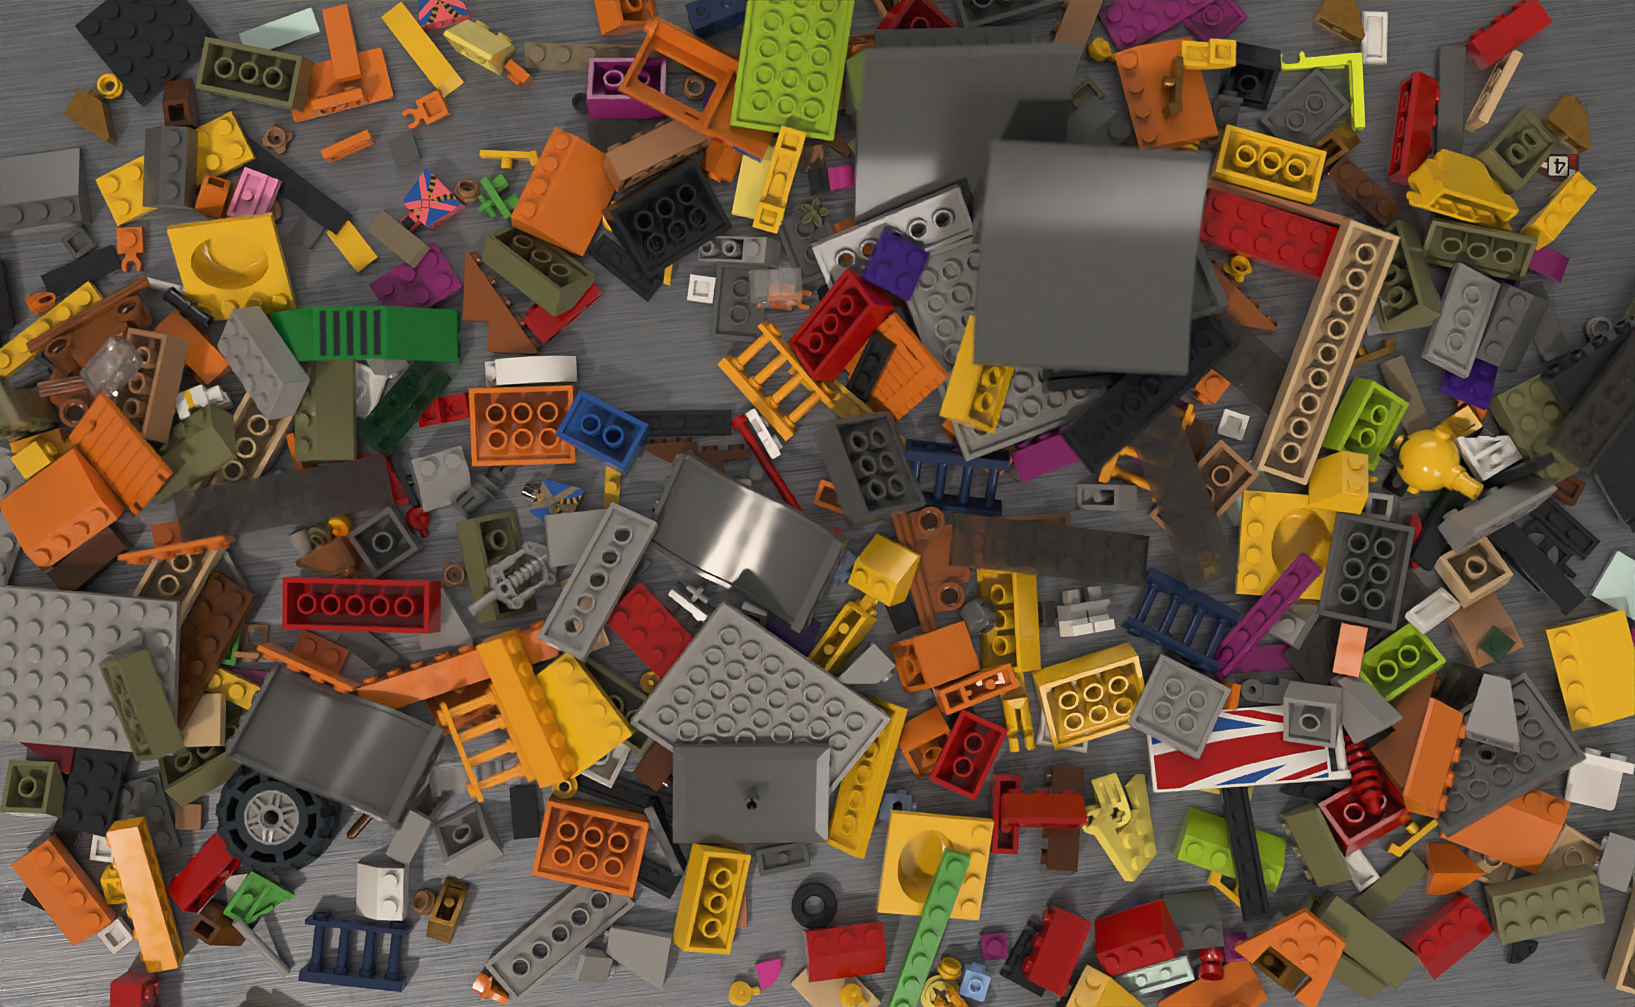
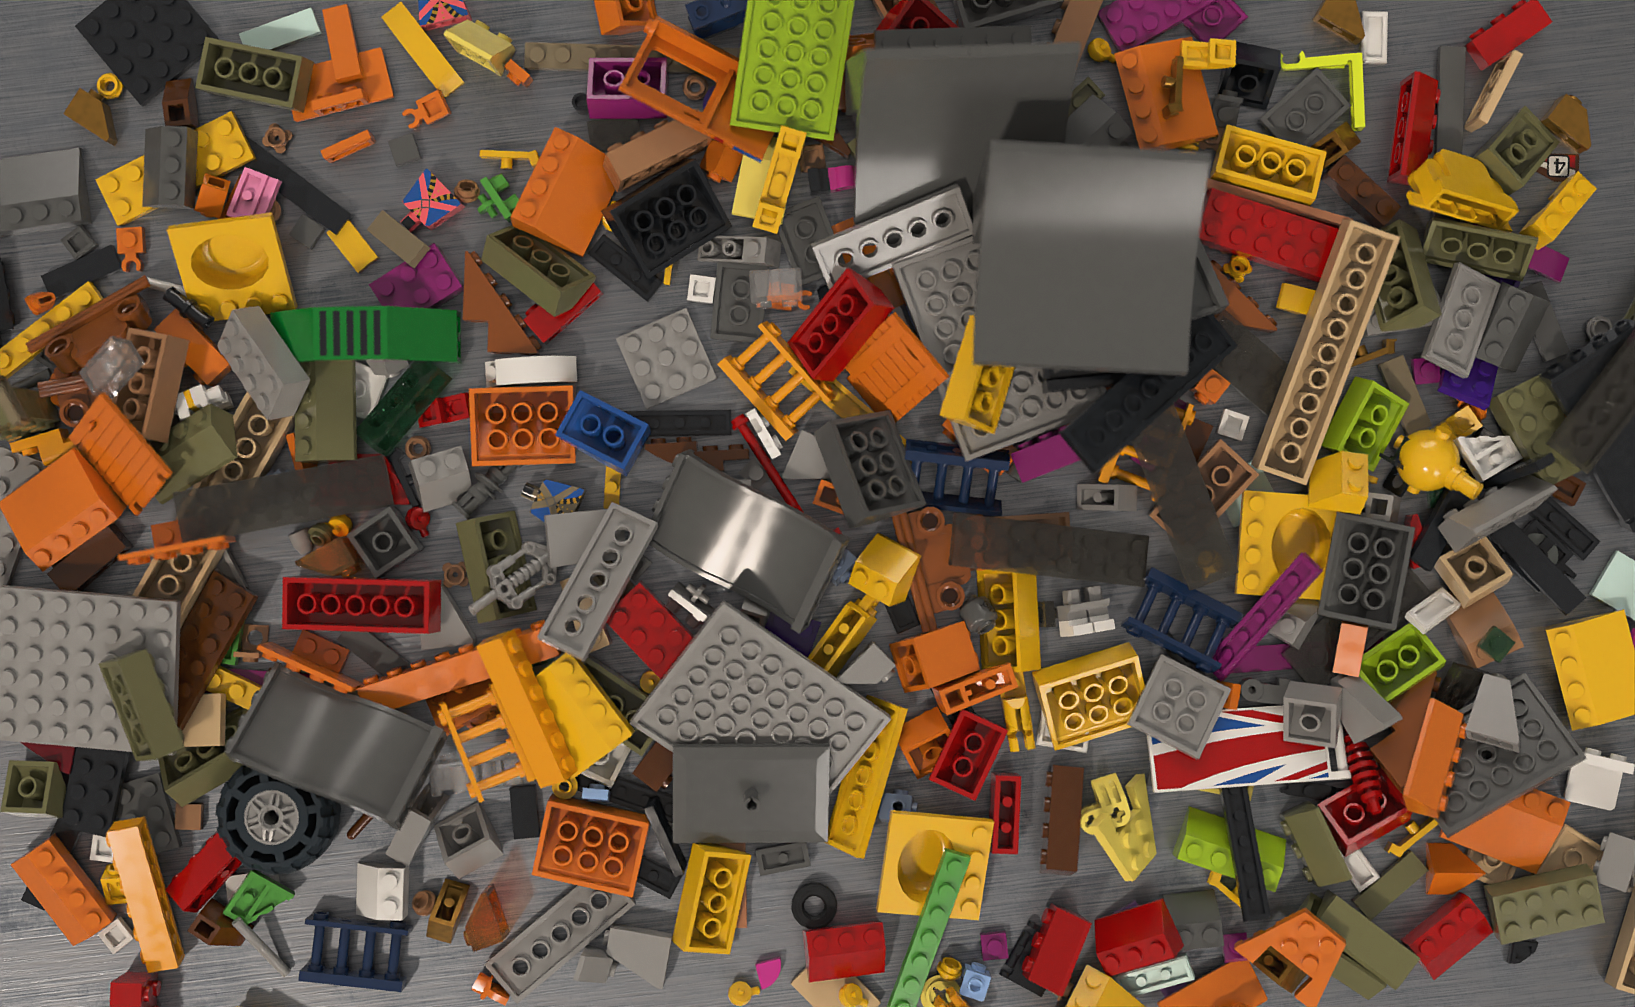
(35, 458): yellow brick -> none
(412, 442): none -> medium nougat plate
(487, 921): none -> clear orange slope
(596, 793): none -> light blue plate
(666, 358): none -> light grey plate
(806, 460): none -> light grey slope
(814, 212): olive plant -> none
(871, 366): black tile -> none
(895, 265): dark purple plate -> none
(1043, 809): red slope -> none
(1211, 964): red wheel -> none
(1295, 299): none -> yellow slope
(1424, 371): none -> magenta plate

